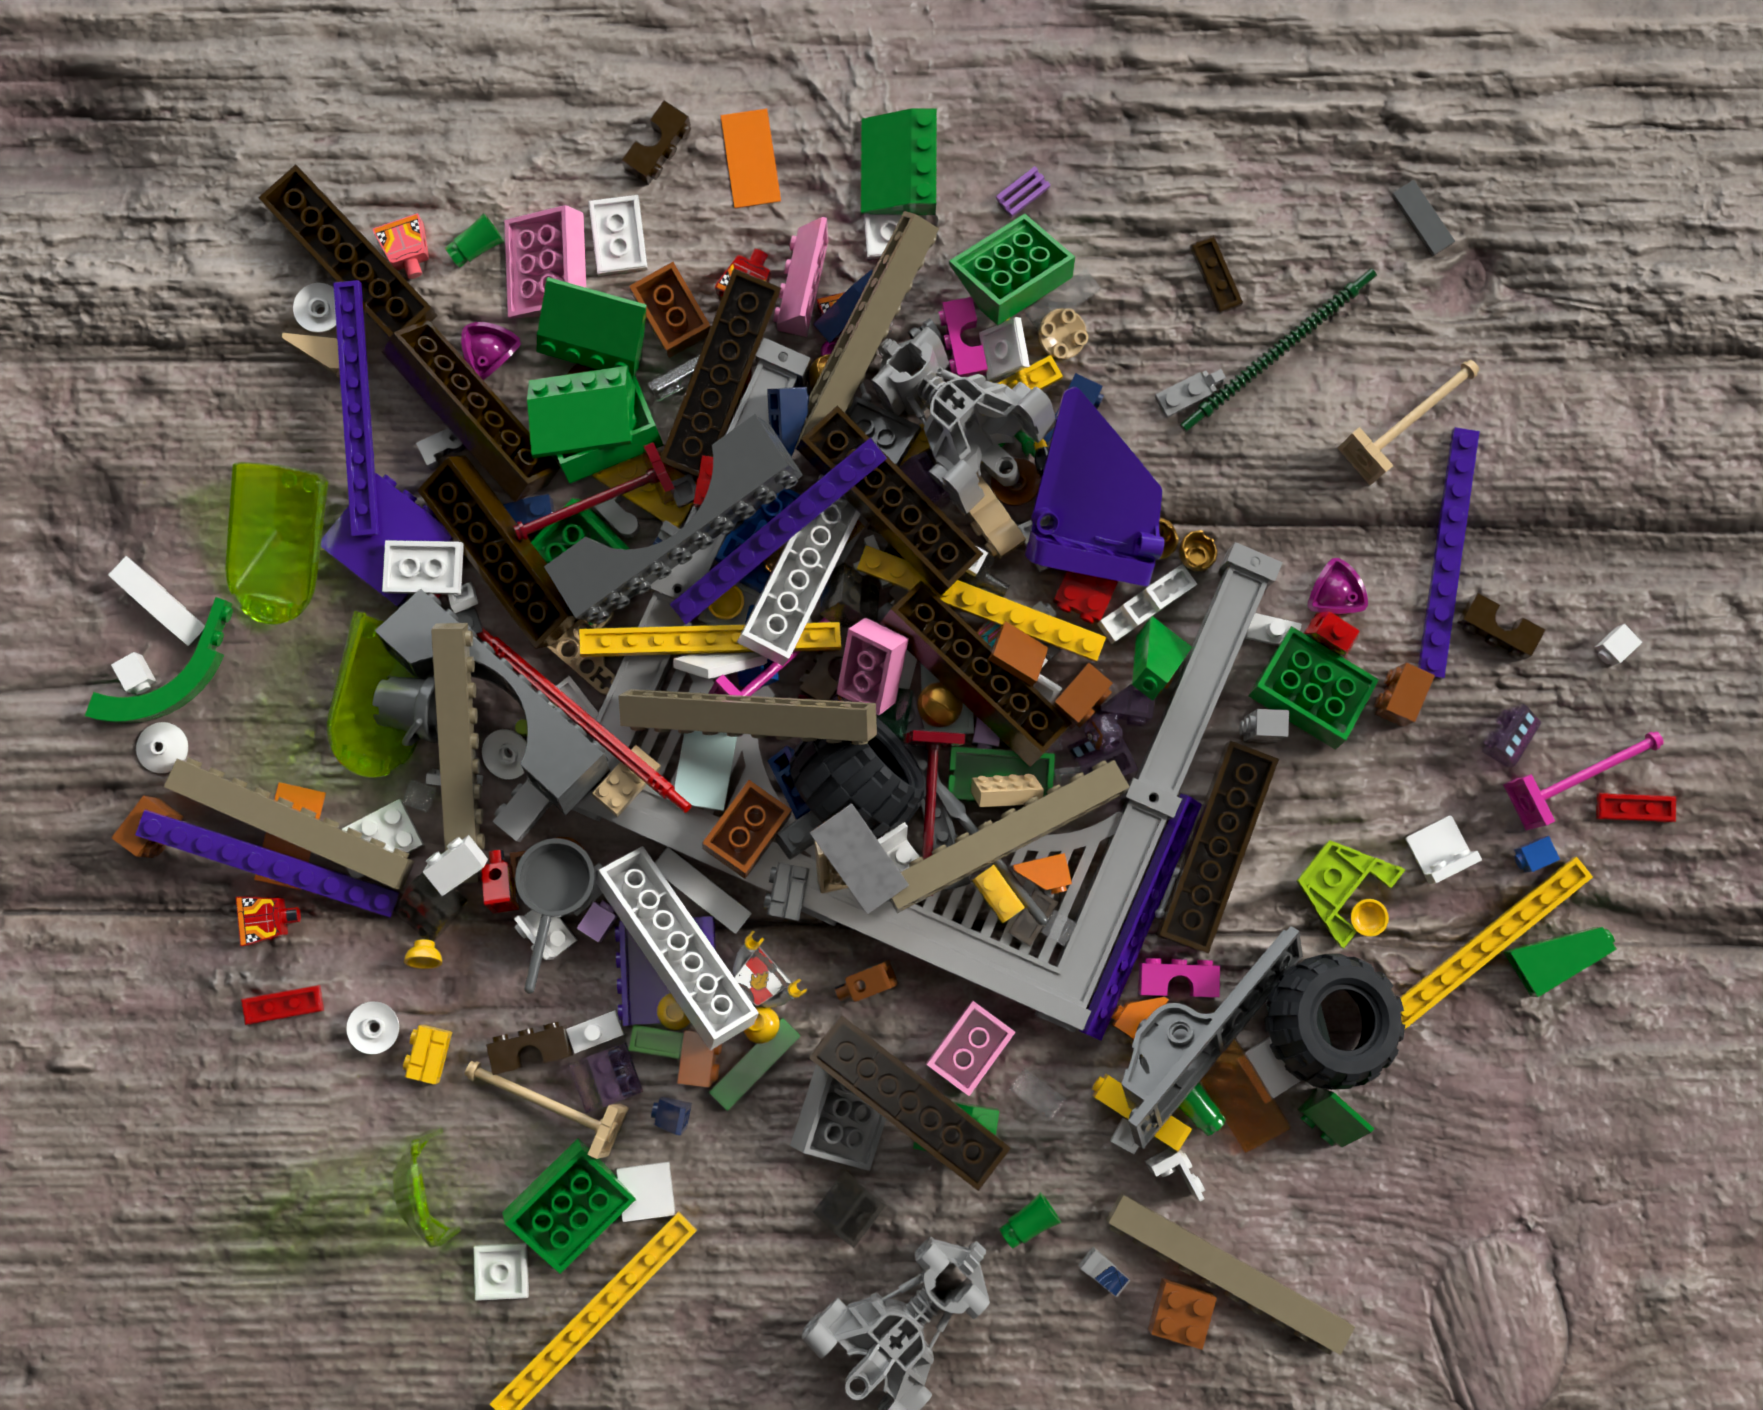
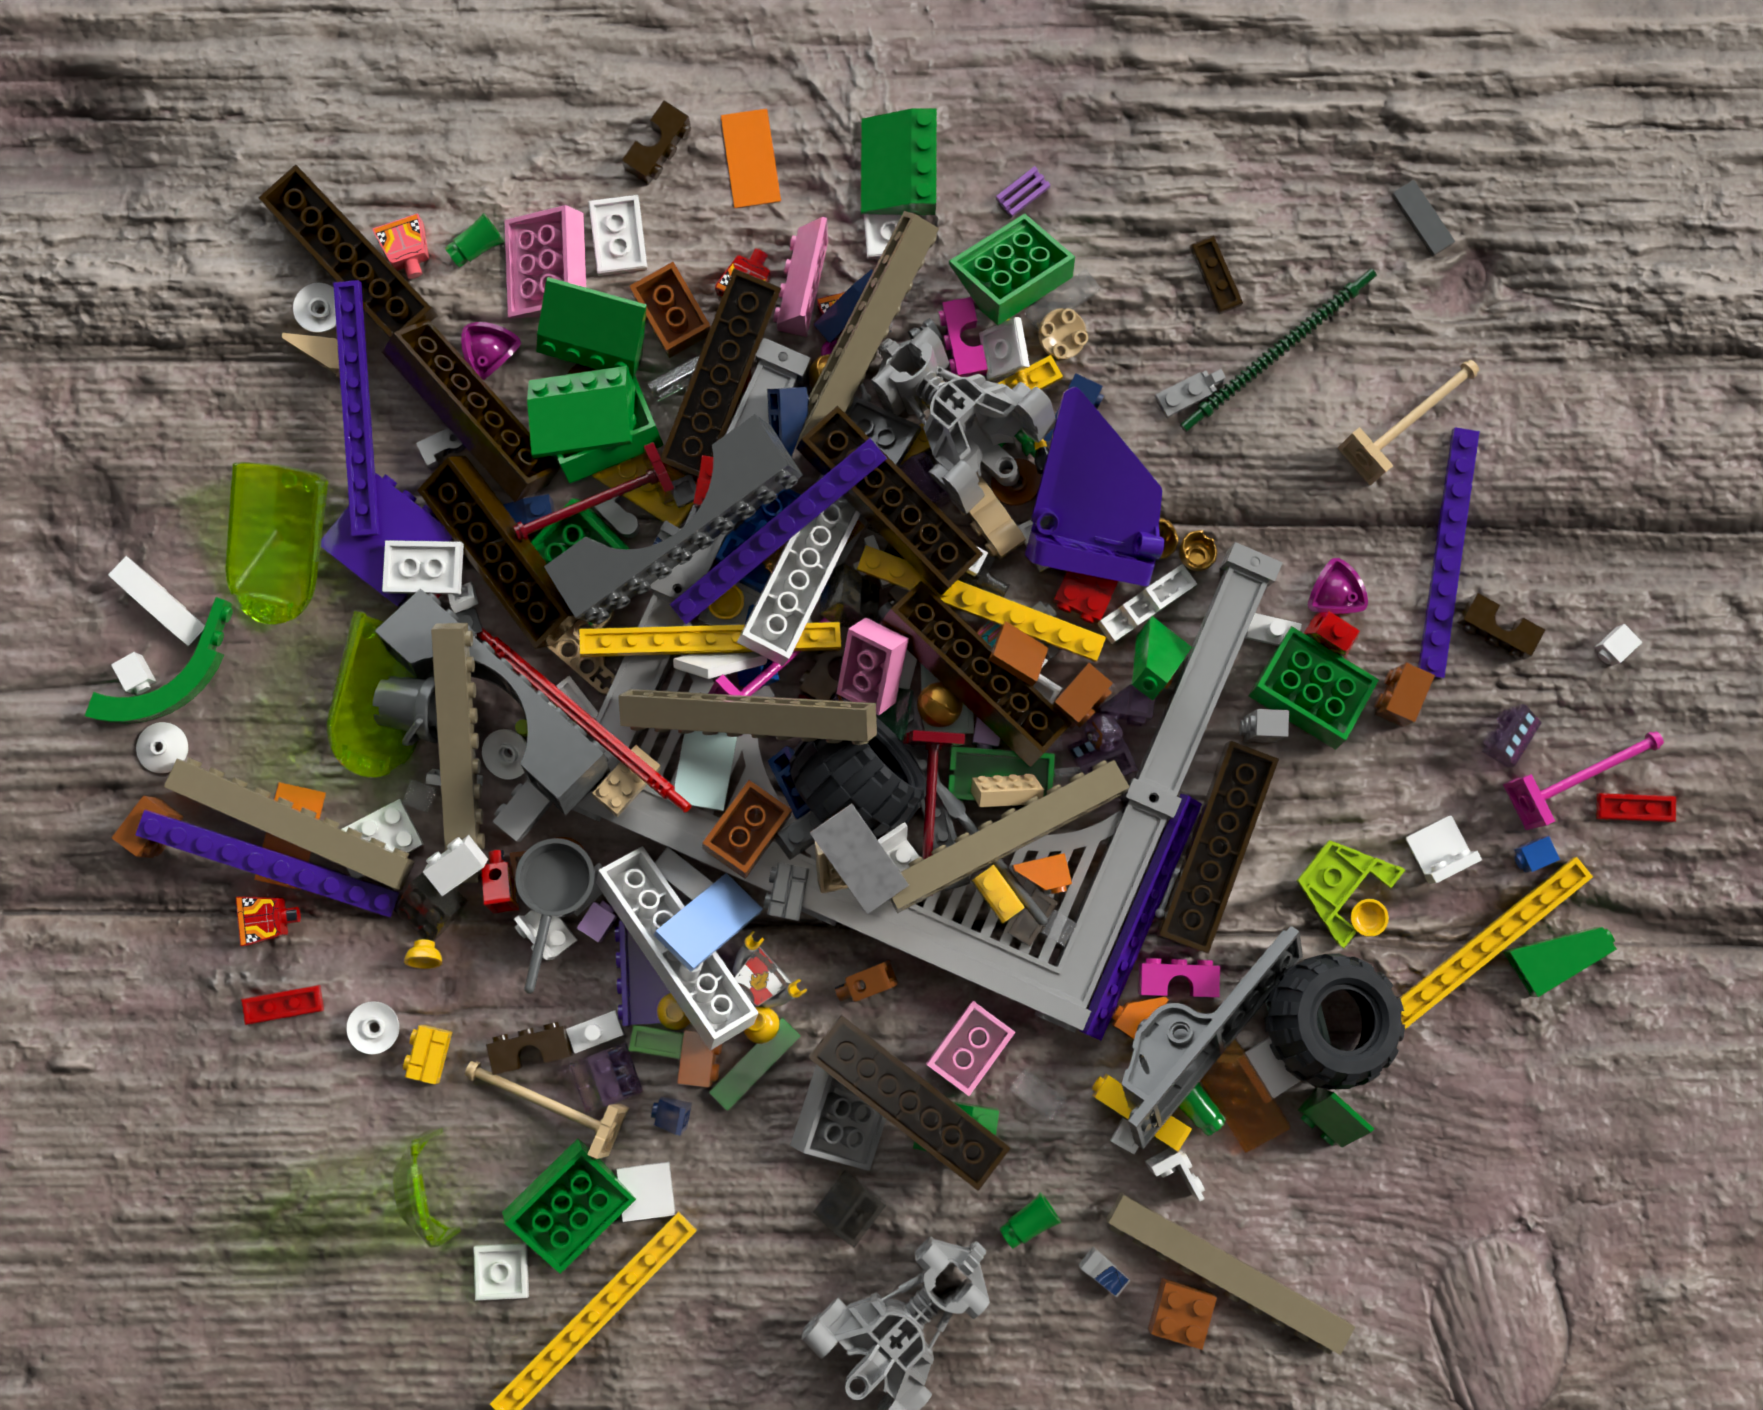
(708, 922): none -> light blue tile

